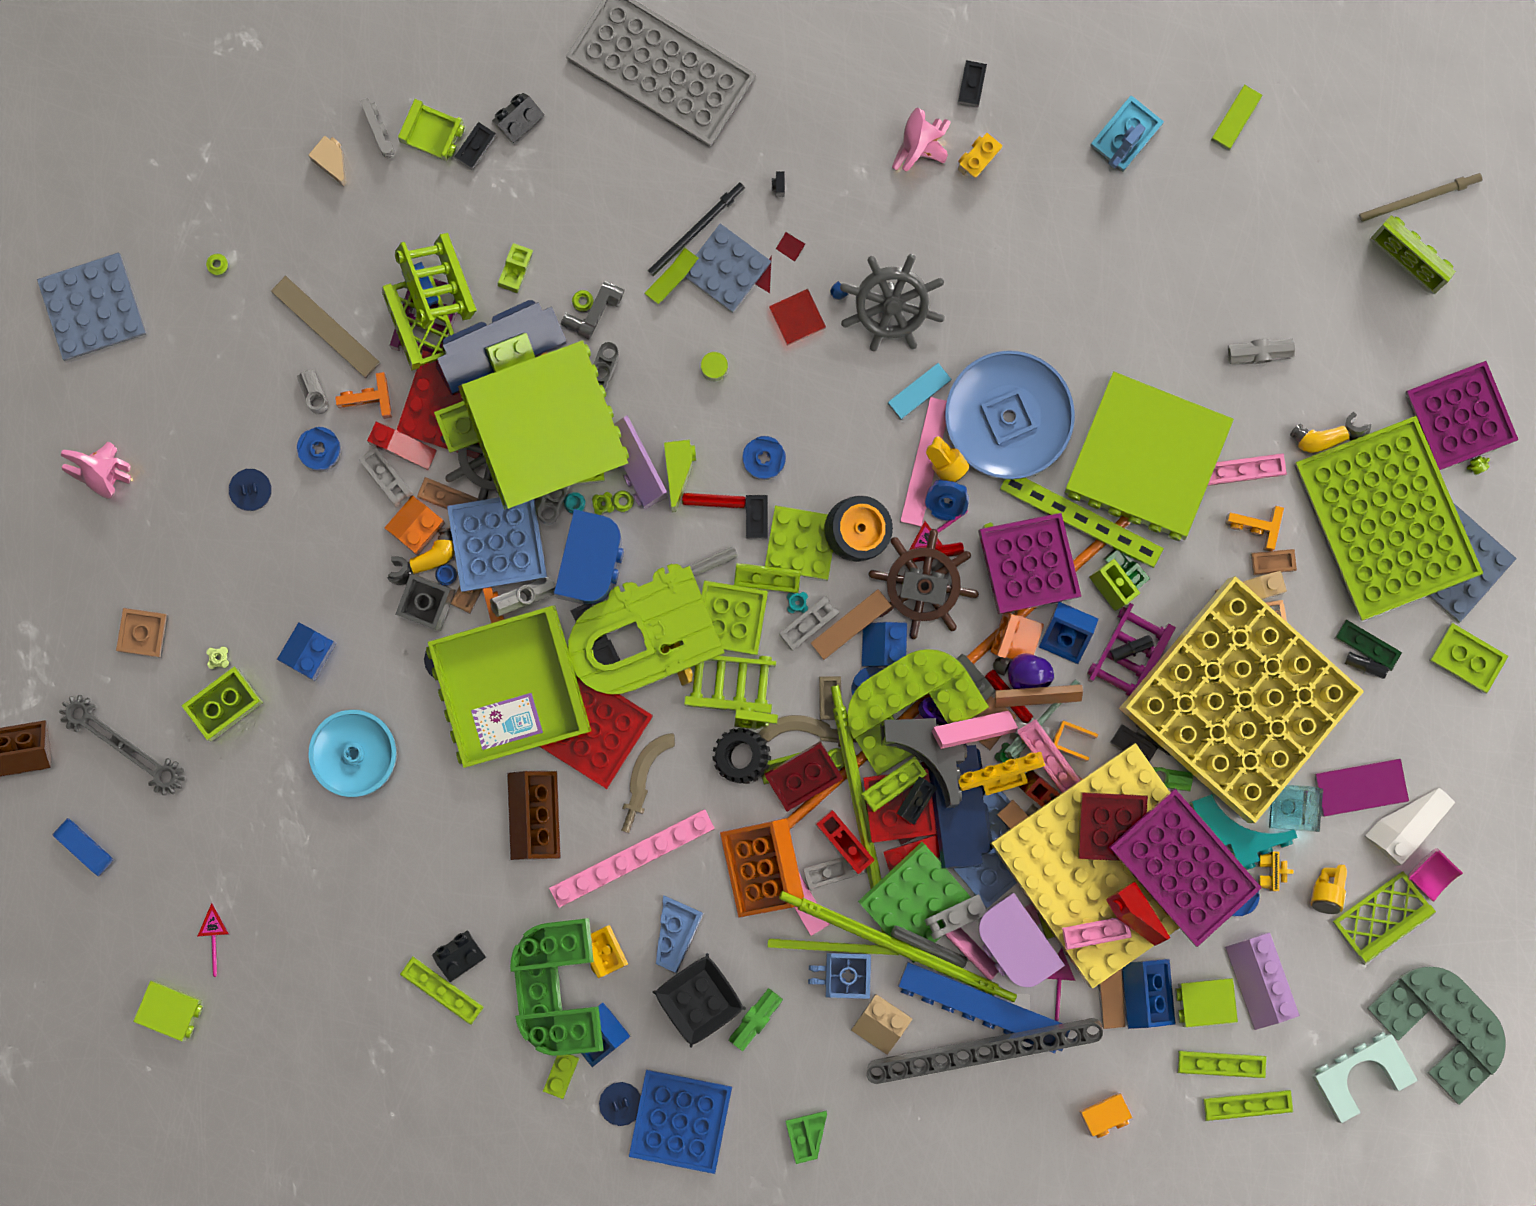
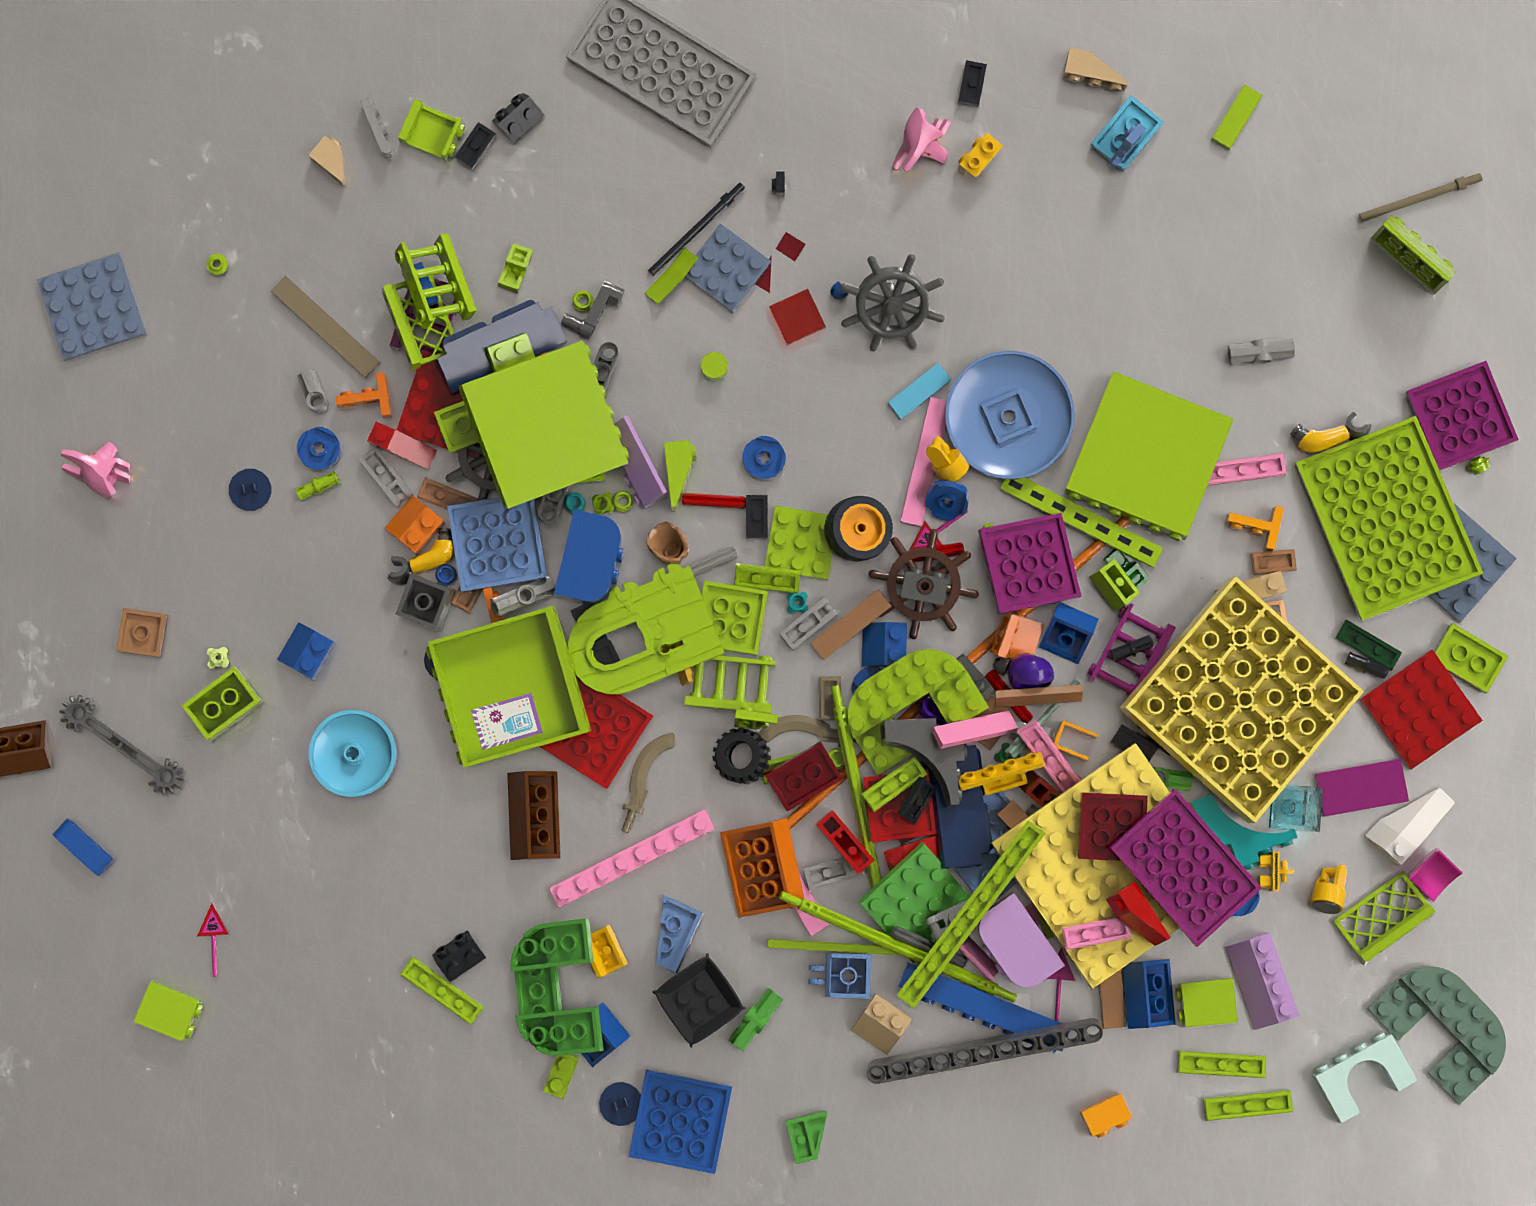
(317, 485): none -> lime pin
(668, 543): none -> medium nougat hair
(971, 913): none -> lime plate
(1087, 67): none -> tan slope
(1421, 709): none -> red plate

